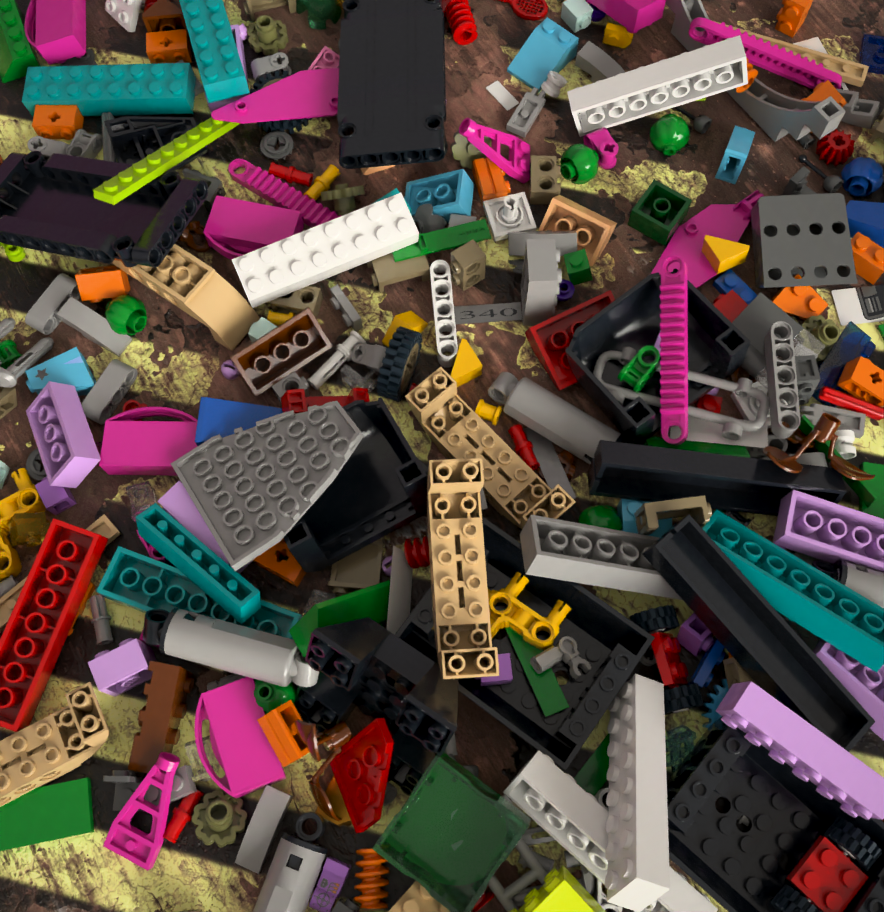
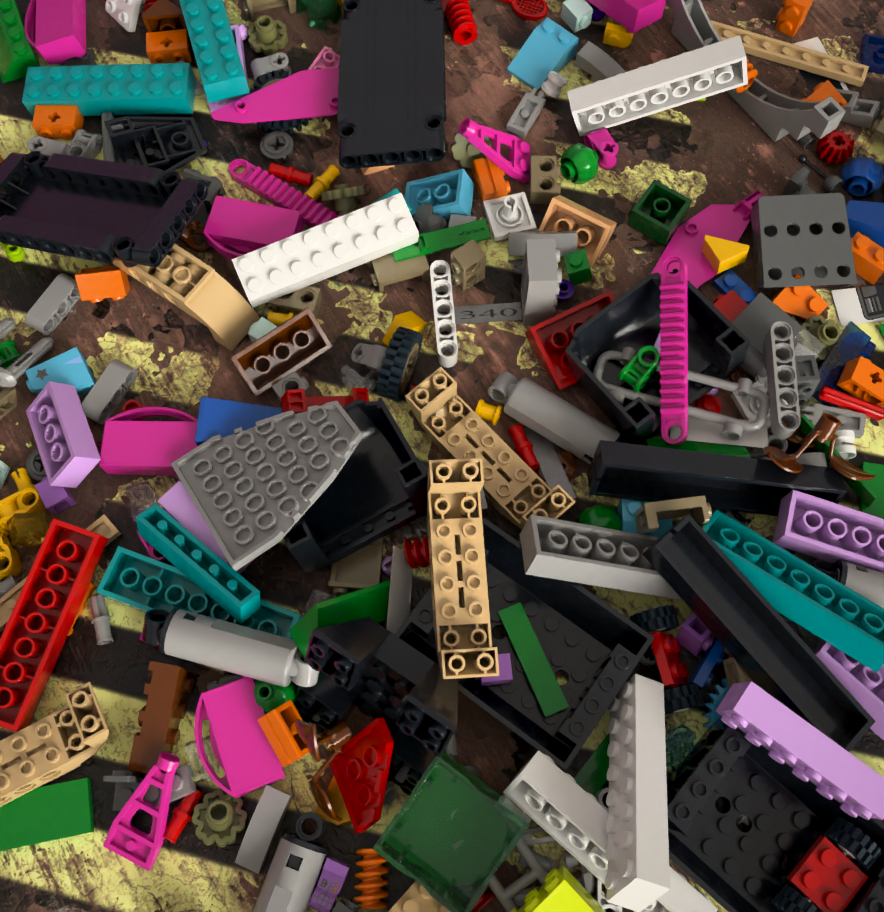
(93, 326): light grey slope -> none
(122, 667): lavender brick -> none
(124, 312): green plant -> none
(161, 161): lime plate -> none
(227, 372): lavender hinge -> none
(286, 570): orange brick -> none
(341, 302): light grey plate -> none
(342, 354): white pin -> none
(466, 364): yellow slope -> none
(502, 95): white sticker -> none
(521, 617): yellow pin -> none
(564, 650): light grey bar -> none
(669, 134): green plant -> none
(700, 123): dark grey hinge -> none
(735, 154): medium azure slope -> none
(765, 55): dark pink gear -> none

